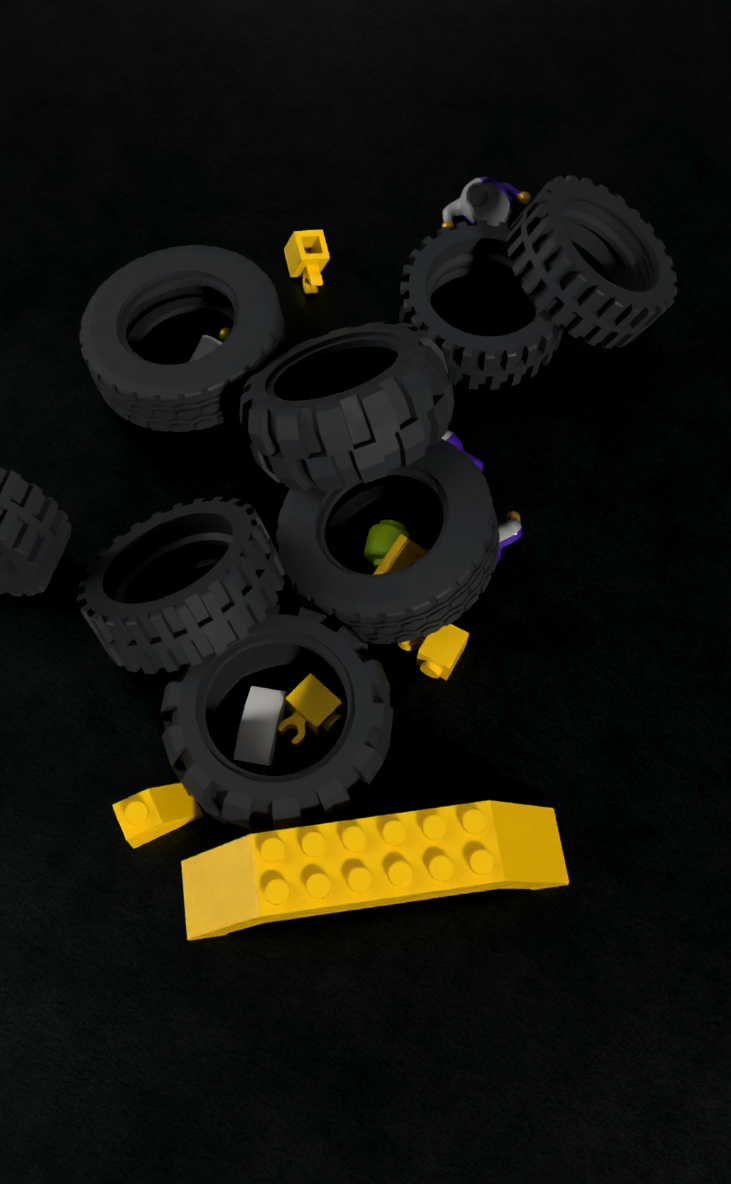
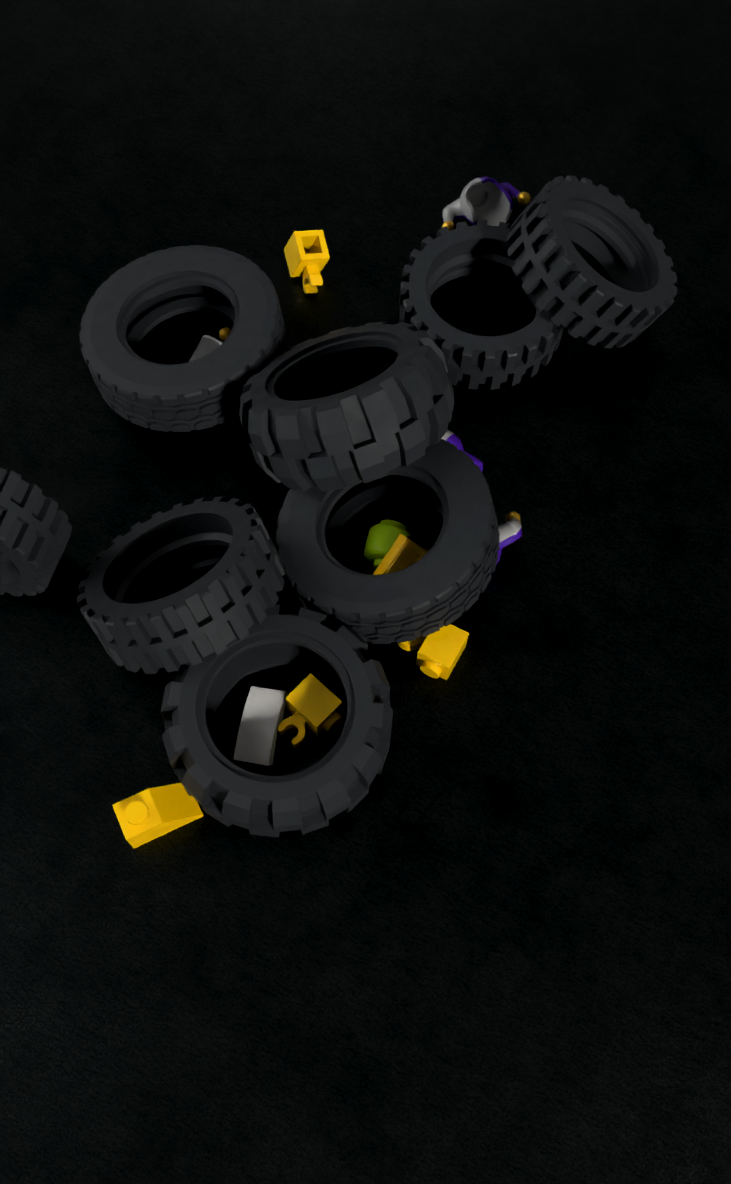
(371, 864): yellow slope -> none

